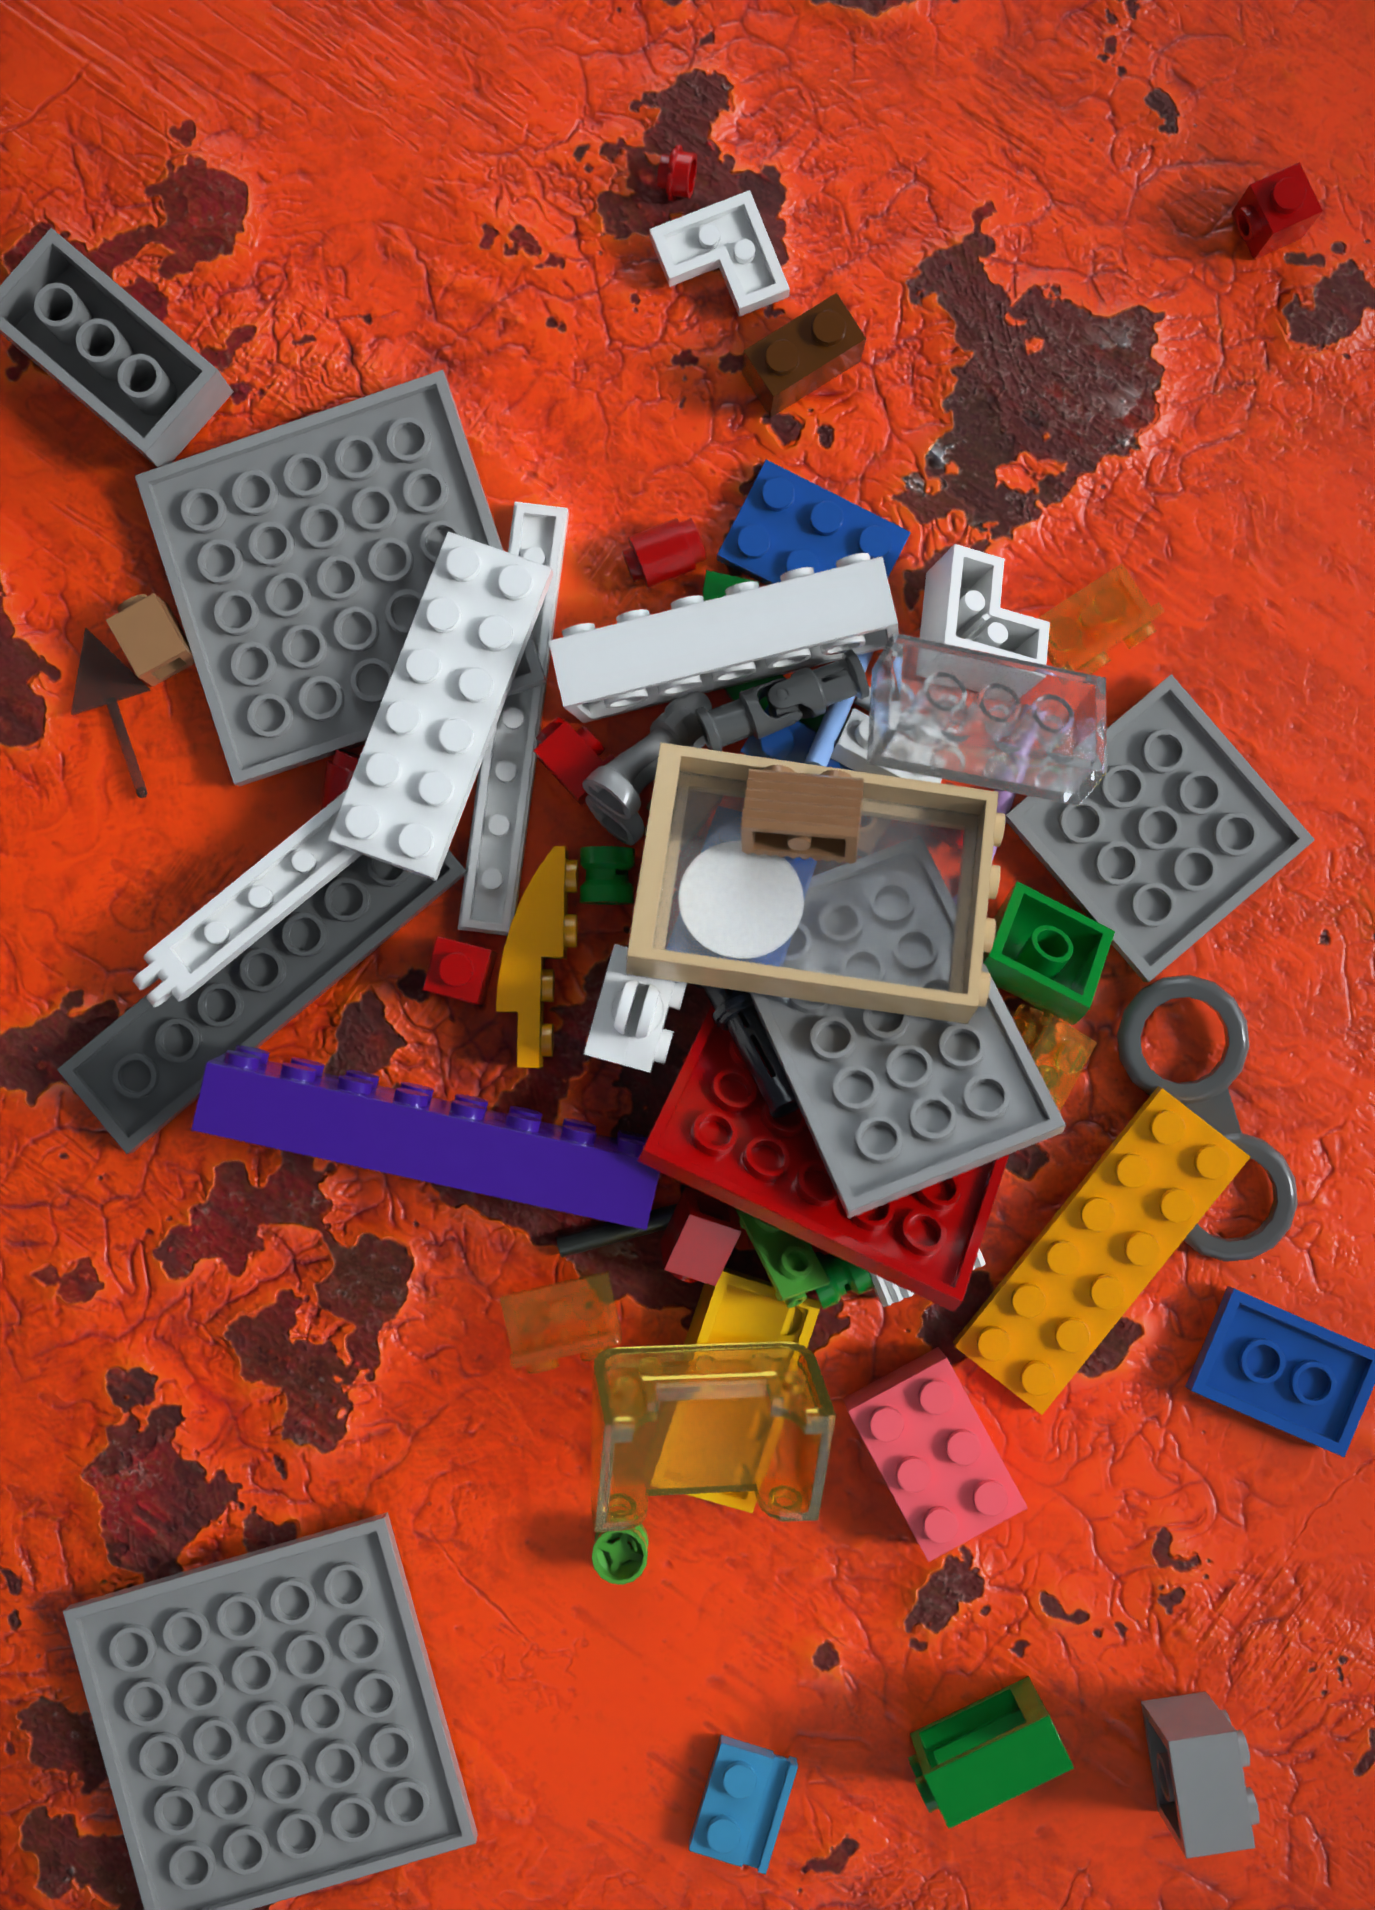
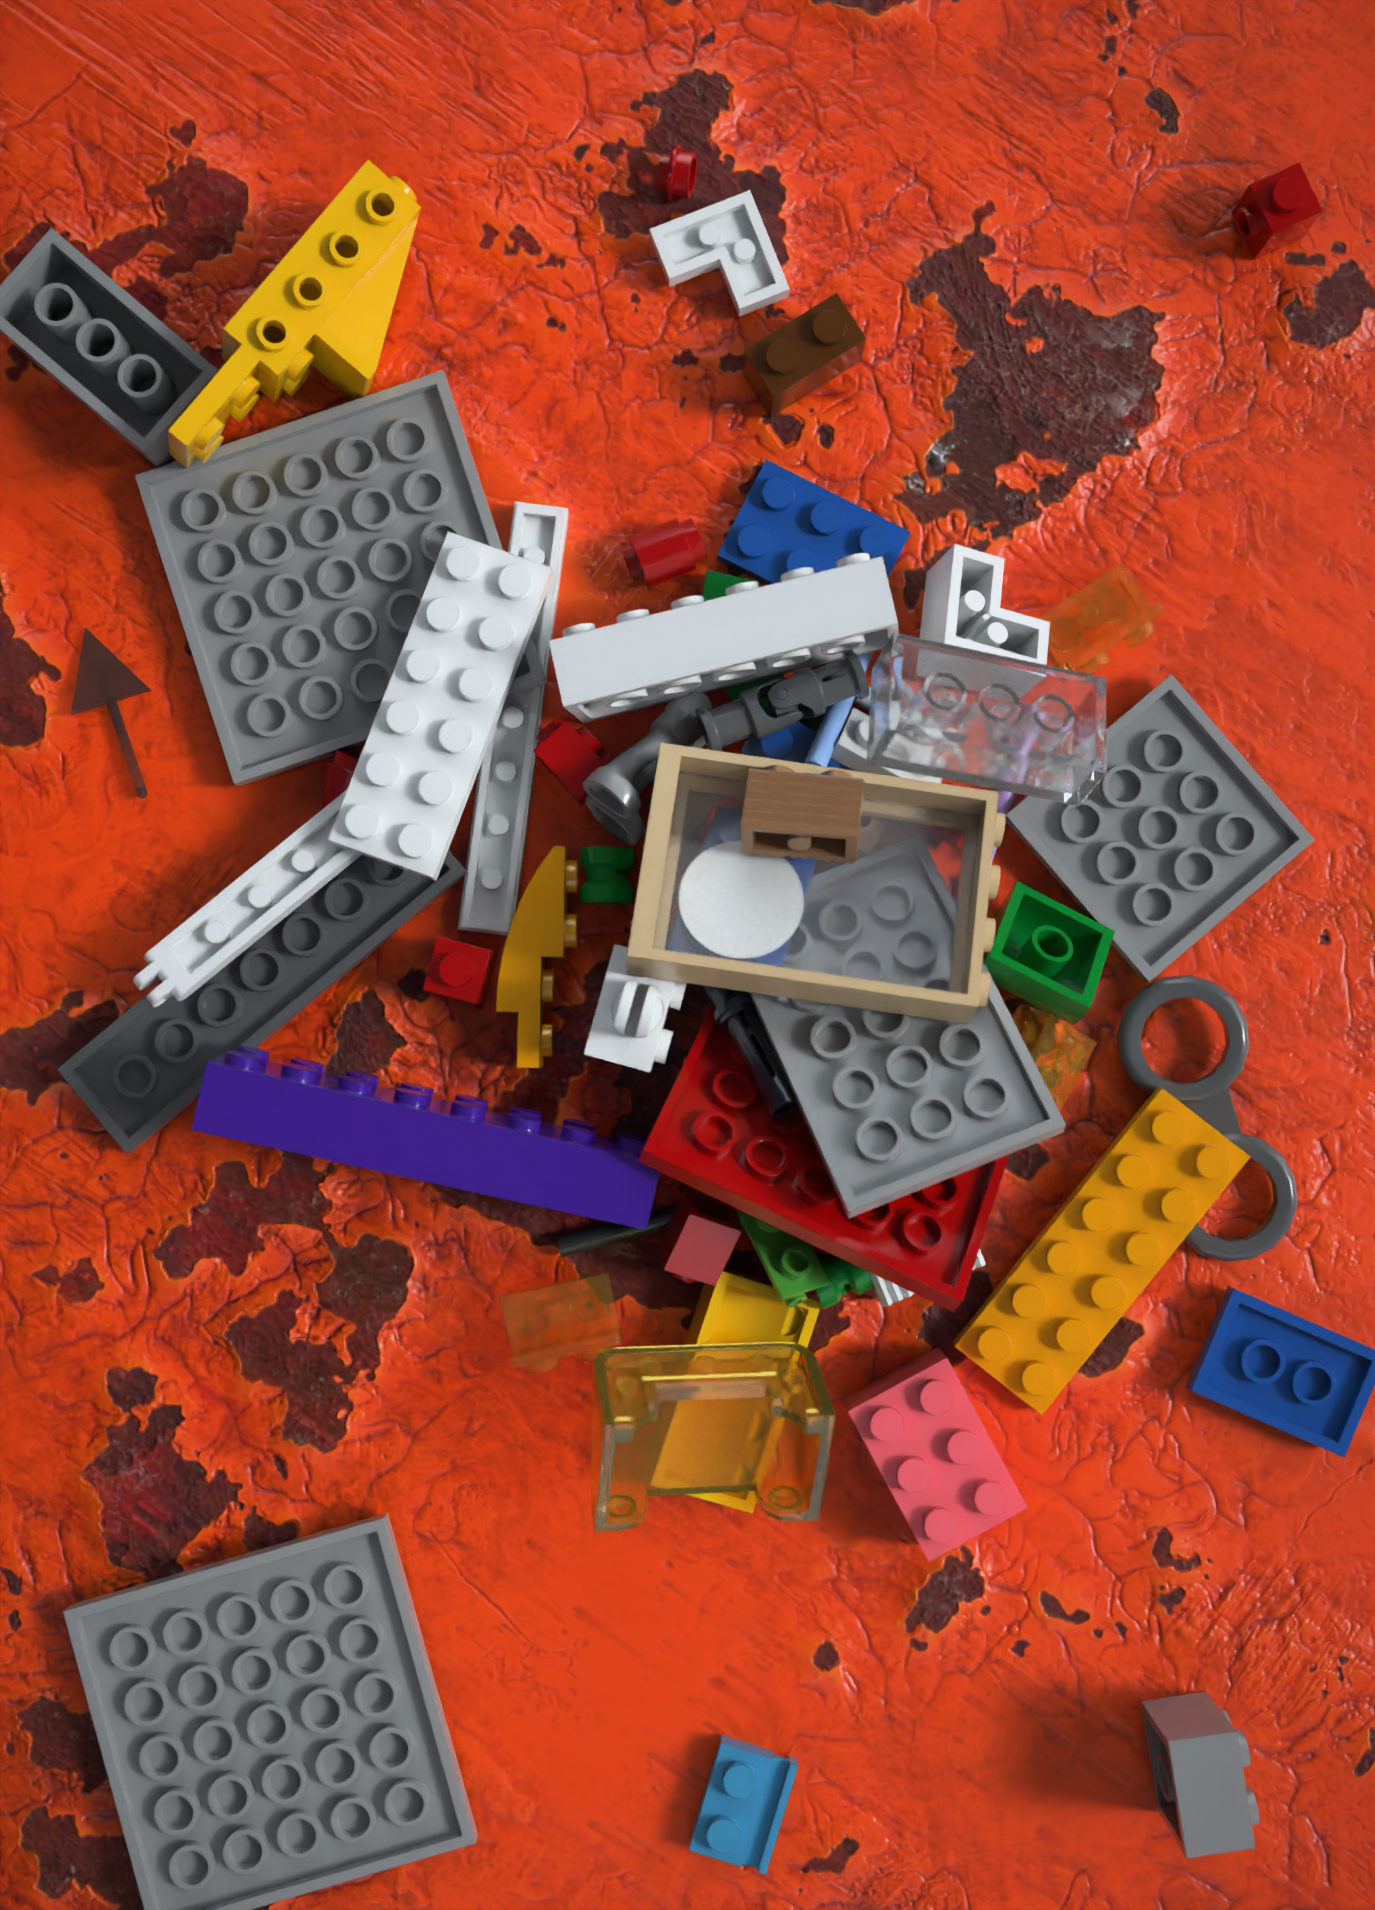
(151, 638): medium nougat brick -> none
(317, 308): none -> yellow wedge
(617, 1560): bright green wheel -> none
(987, 1753): green window -> none

